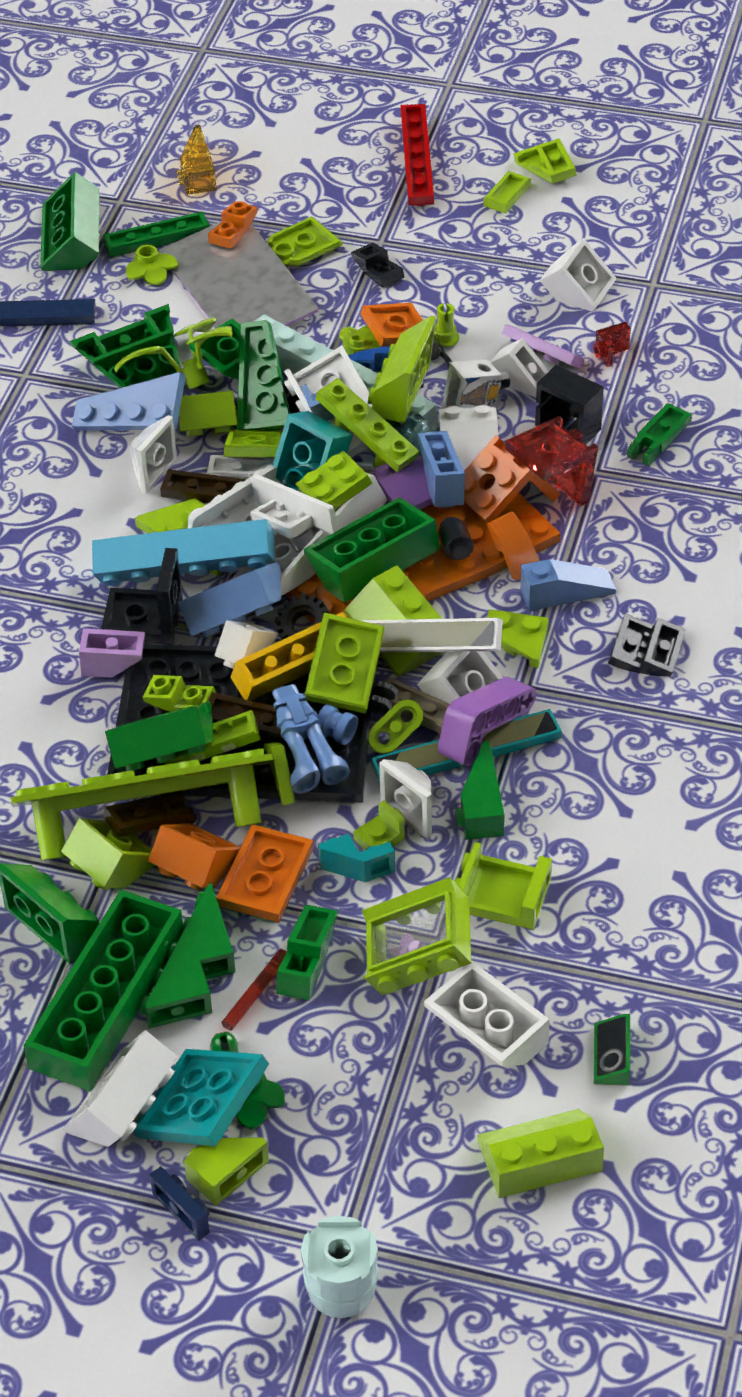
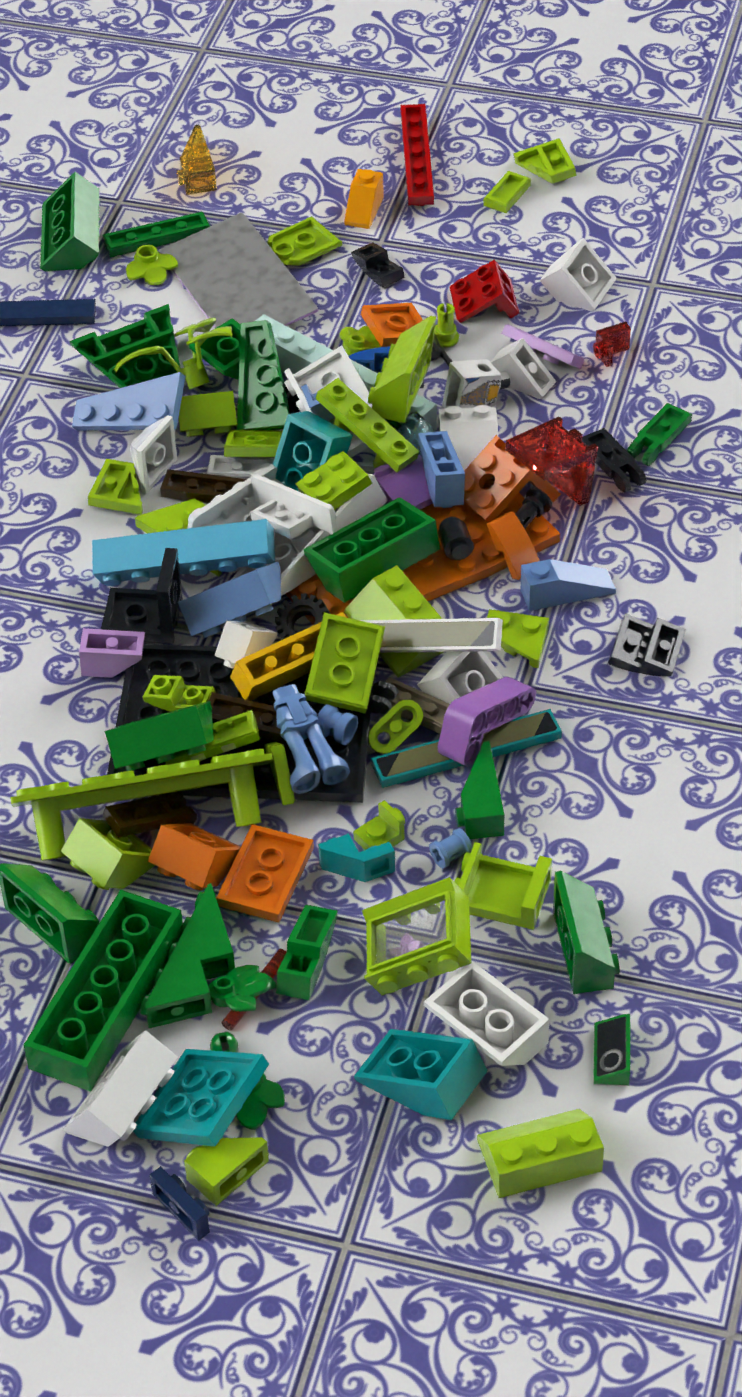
(116, 488): none -> lime wing
(234, 224): orange slope -> none
(240, 988): none -> green plate
(340, 1266): light aqua piece -> none
(364, 198): none -> light orange slope
(408, 791): white slope -> none
(424, 1071): none -> teal slope
(450, 848): none -> medium blue bush
(481, 290): none -> red bracket
(533, 506): none -> black pin
(570, 397): black piece -> none
(583, 935): none -> green slope
(615, 460): none -> black hinge

